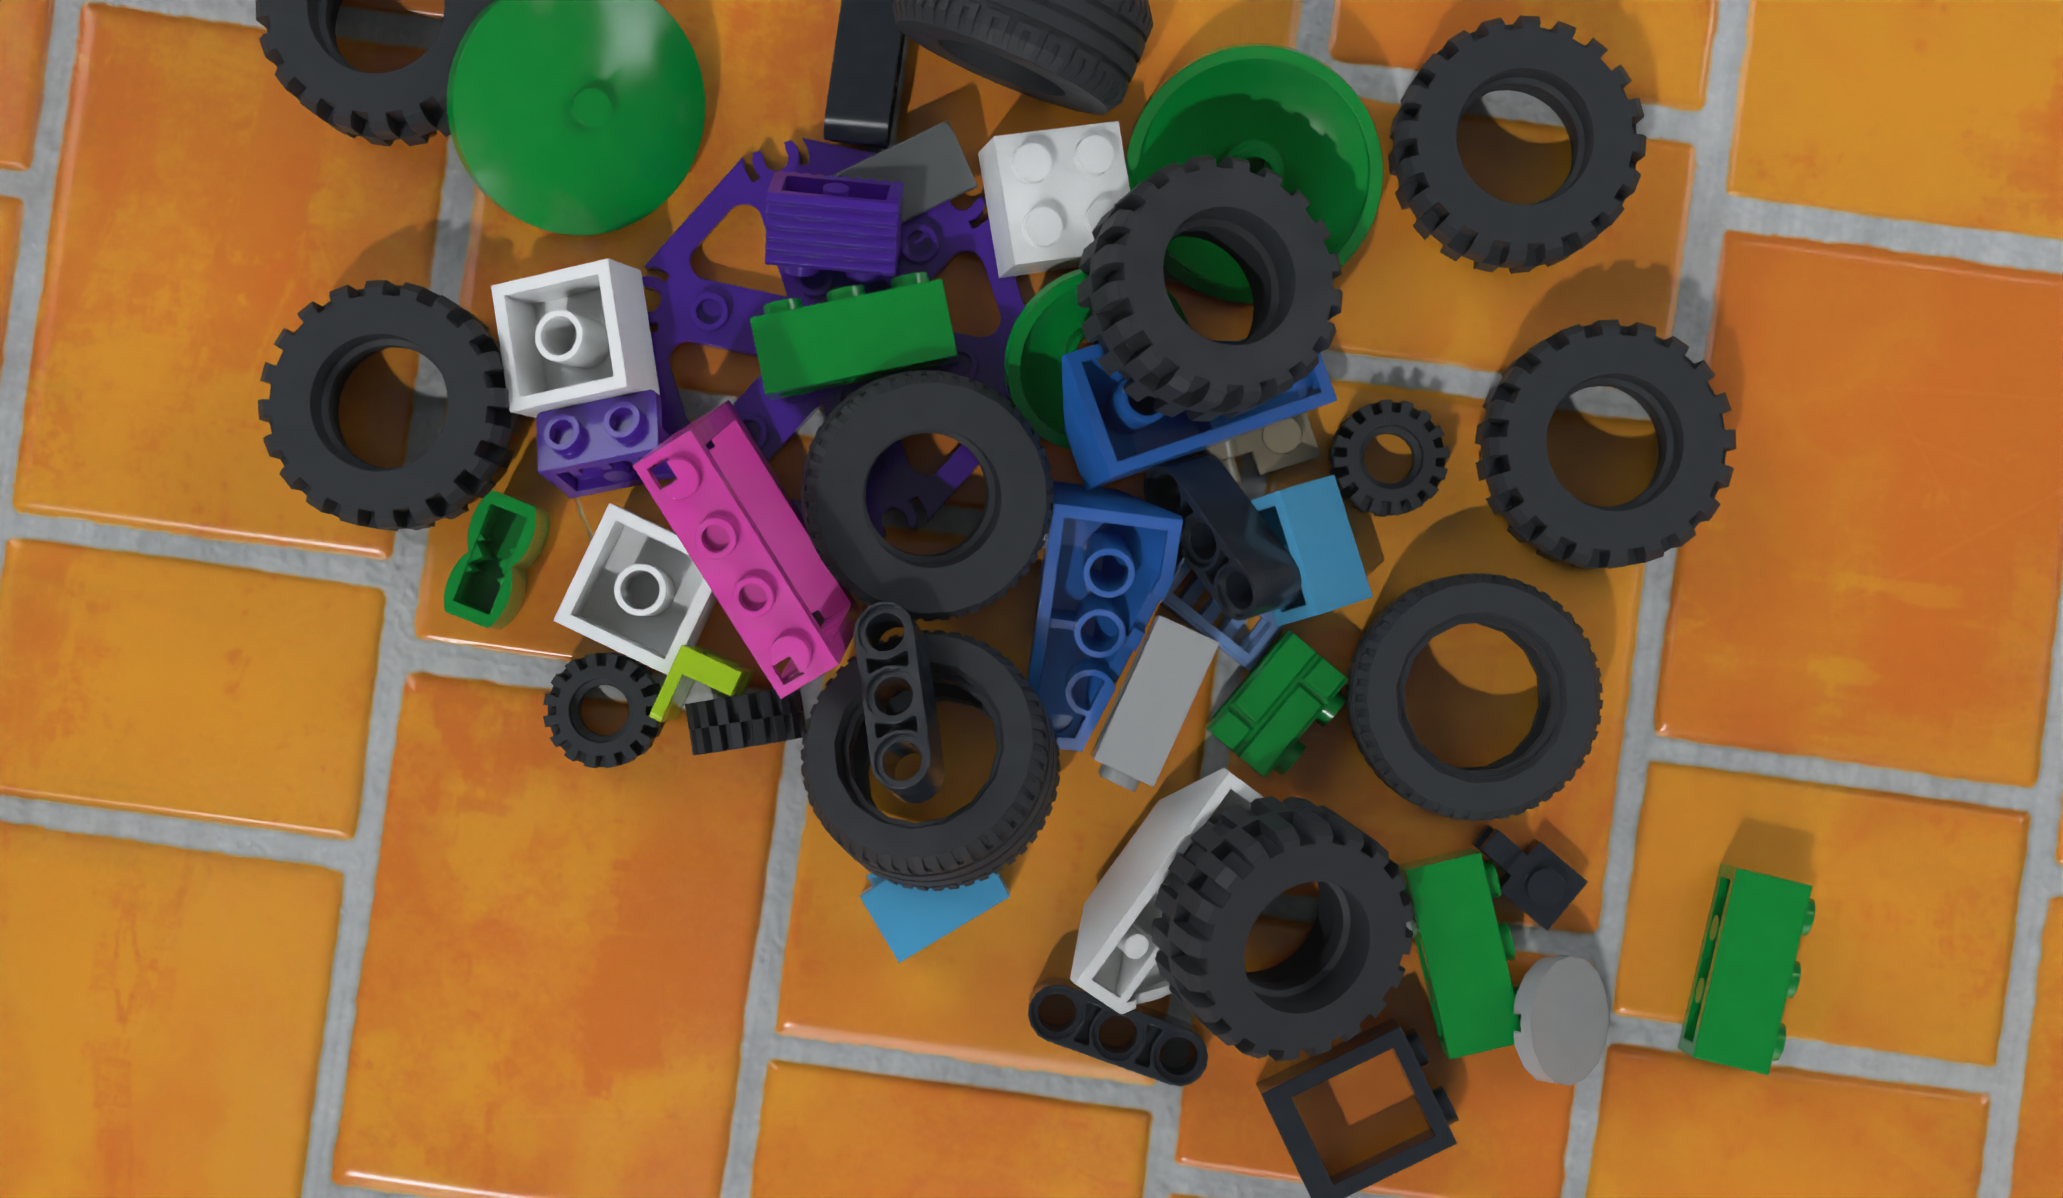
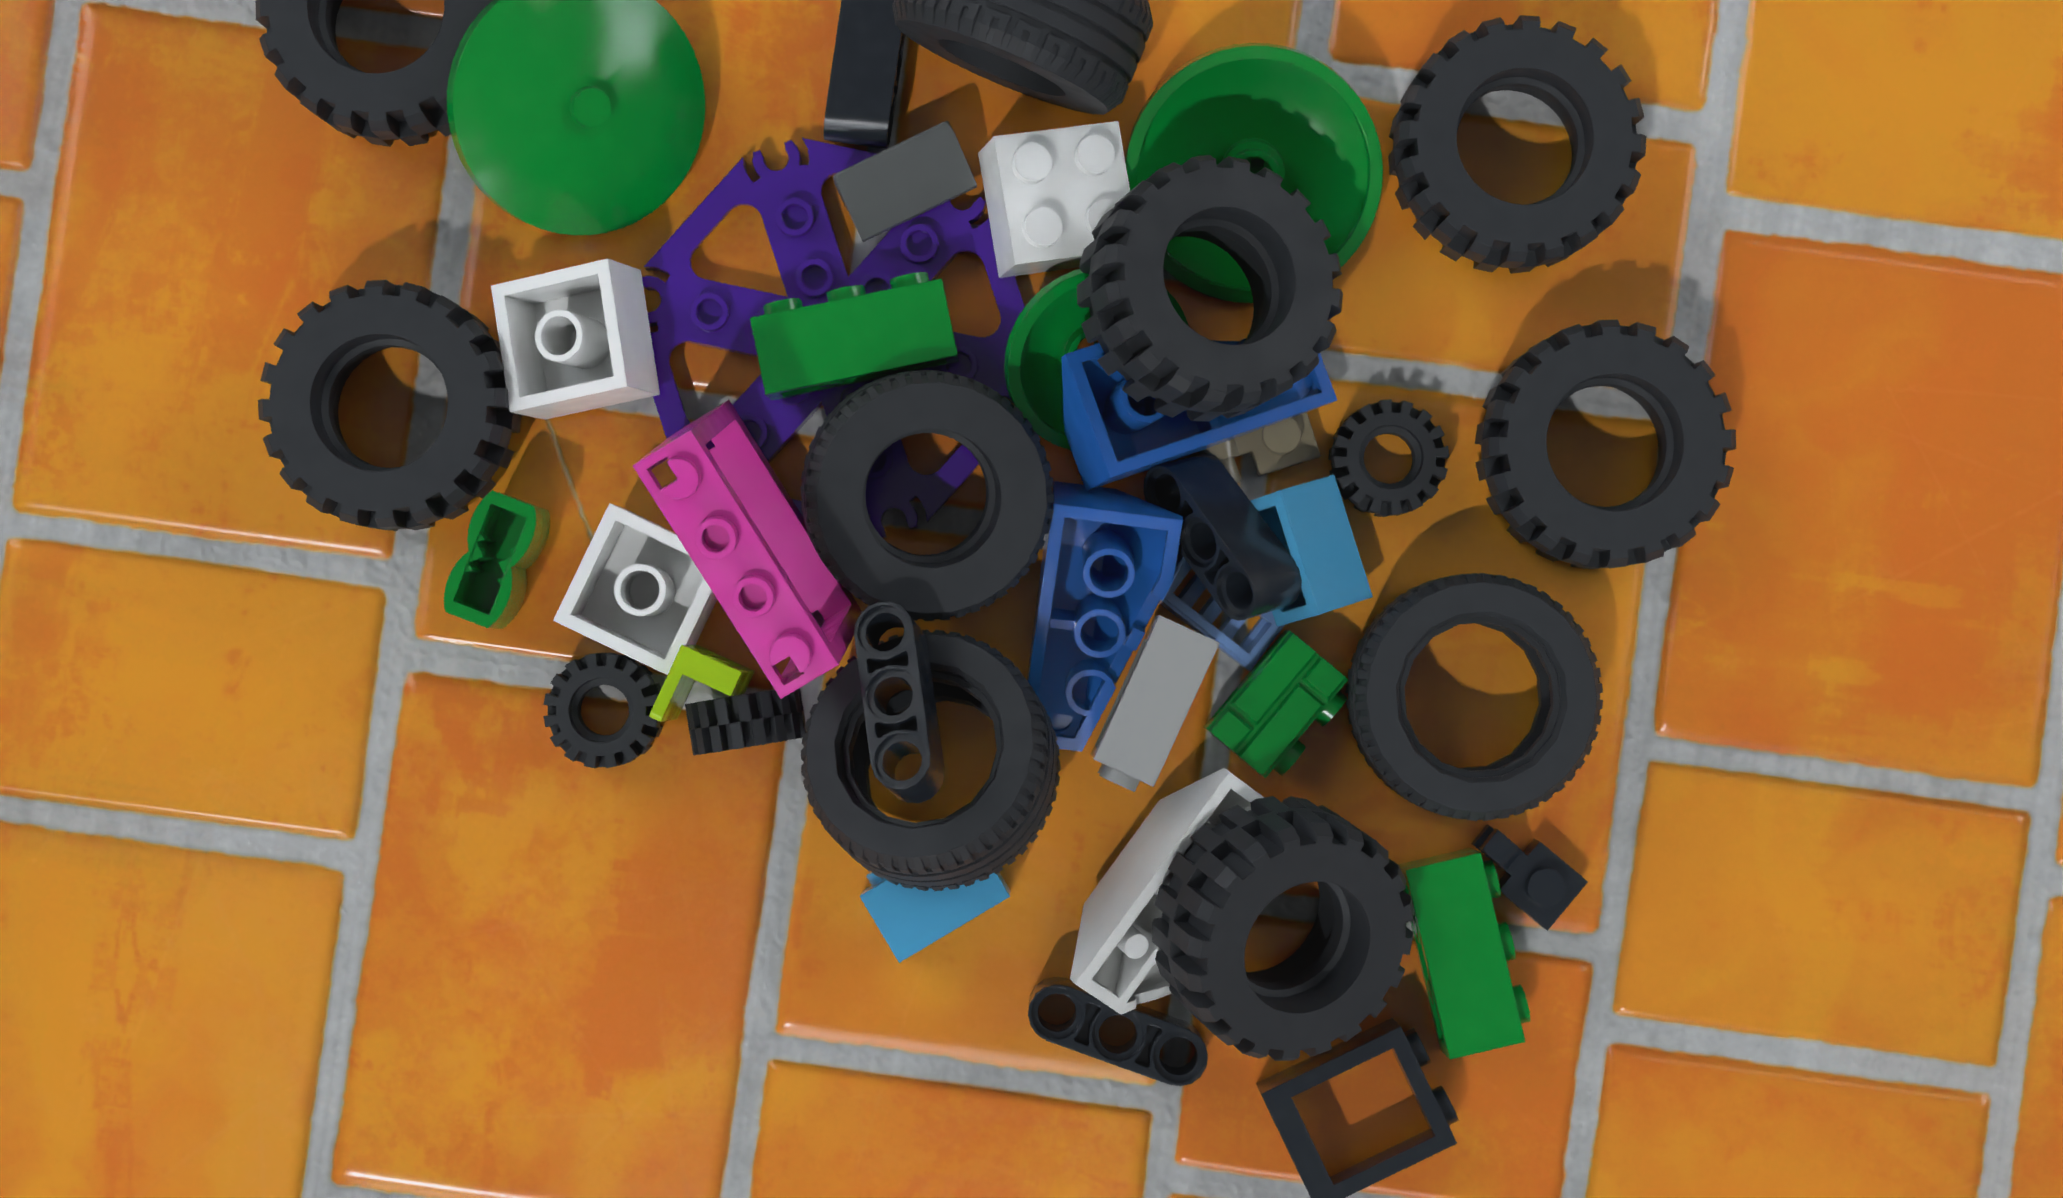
(597, 443): dark purple bracket -> none
(833, 225): dark purple brick -> none
(1561, 1019): light grey tile -> none
(1746, 969): green brick -> none

